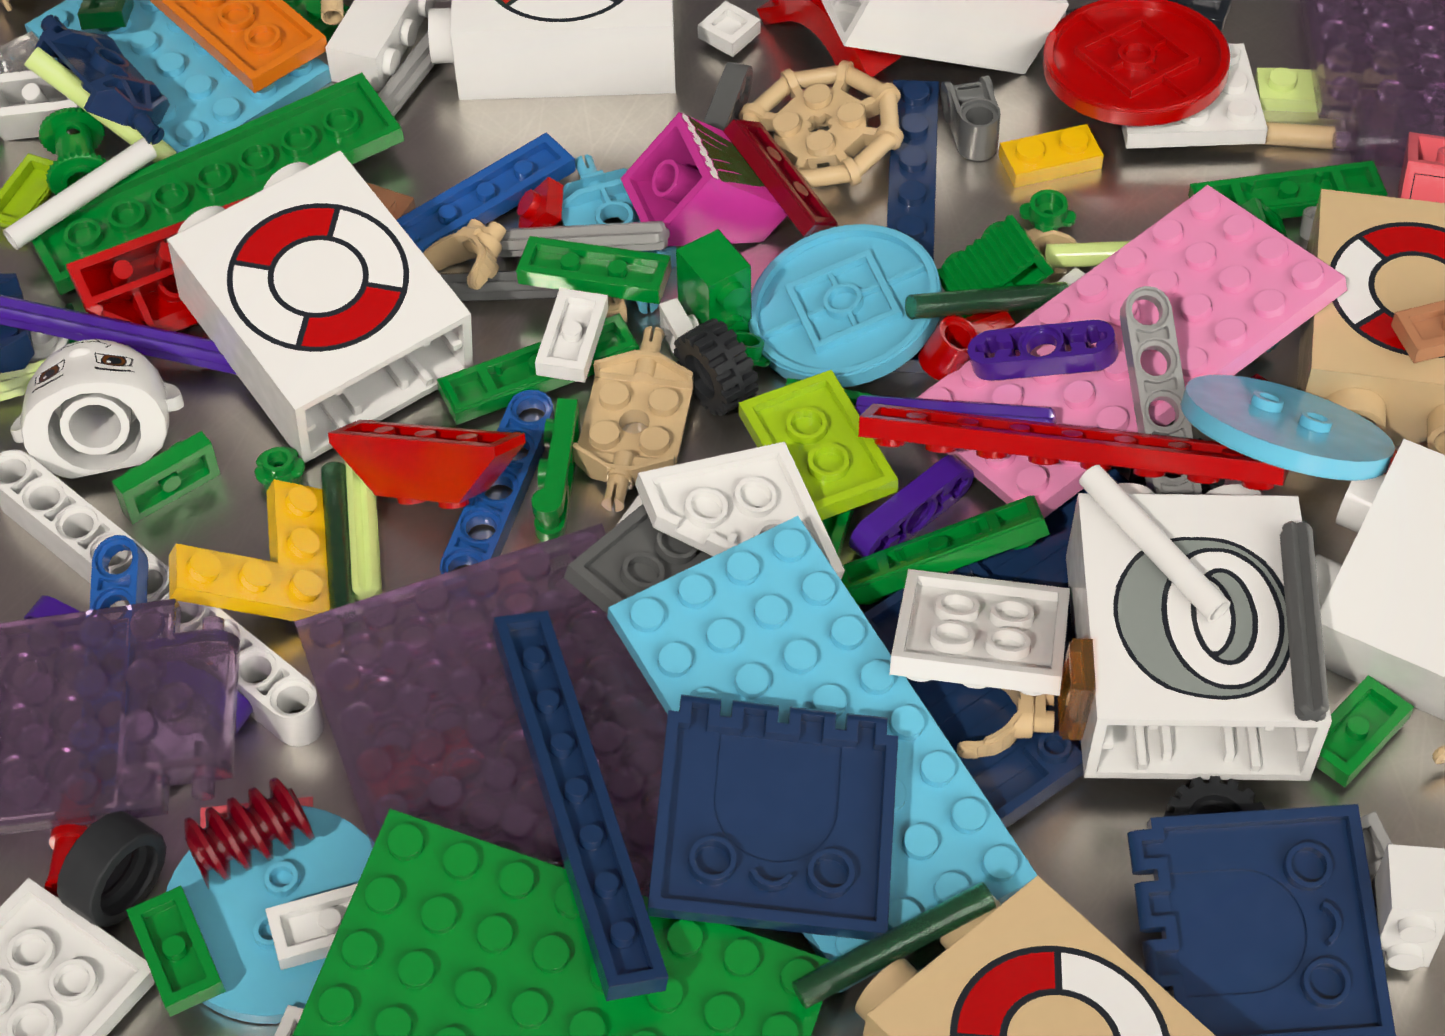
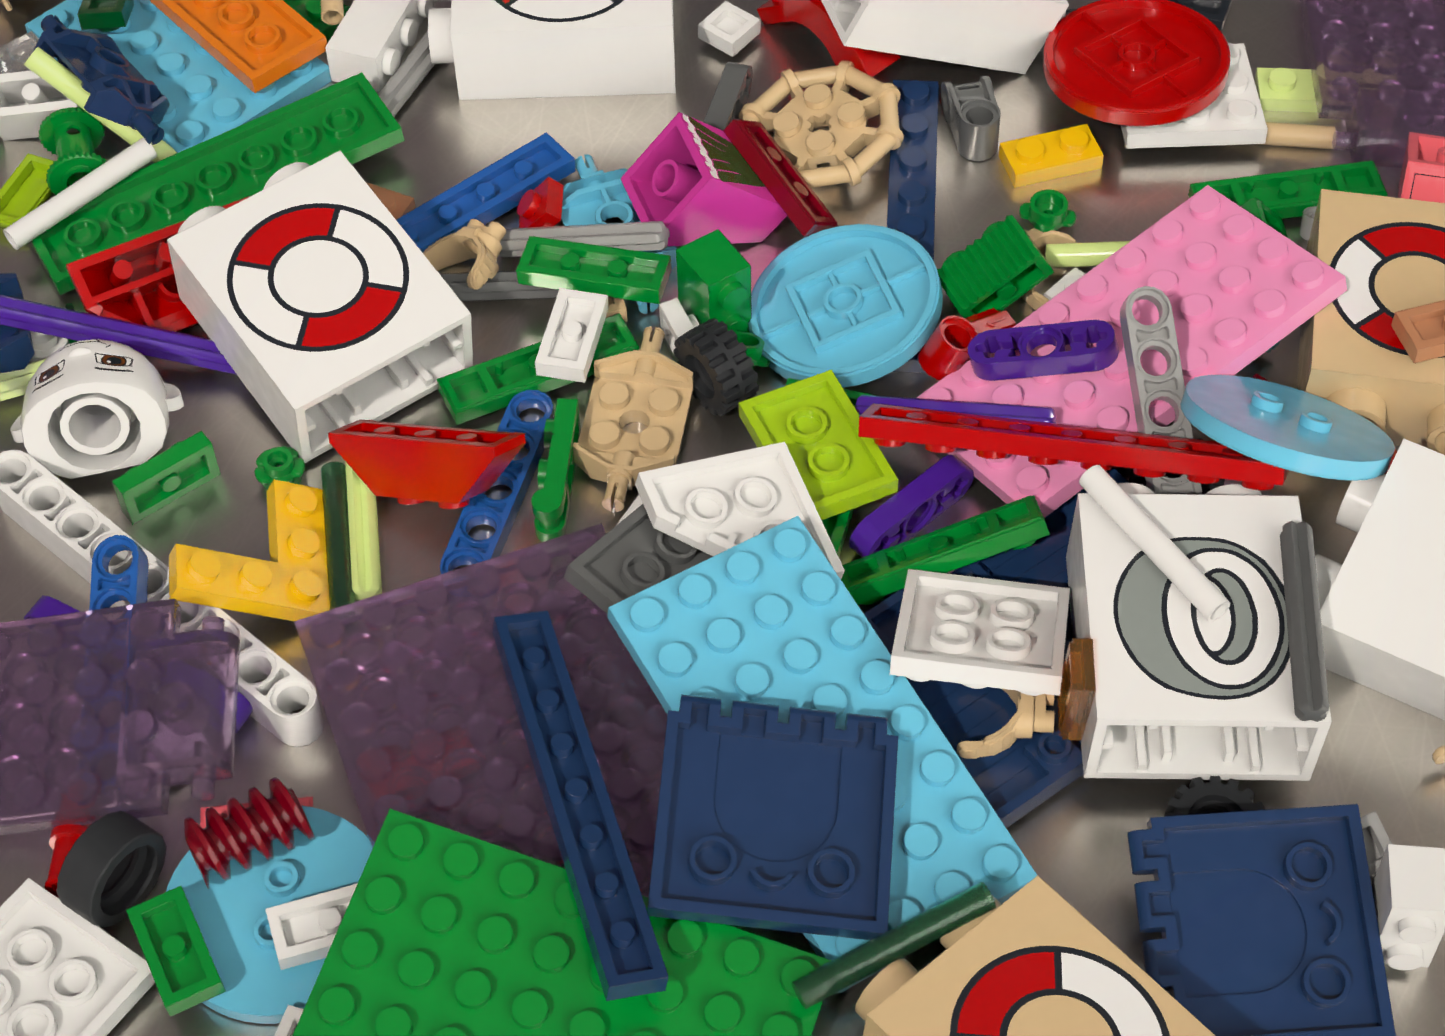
(981, 300): clear green piece -> none
(1361, 729): green plate -> none

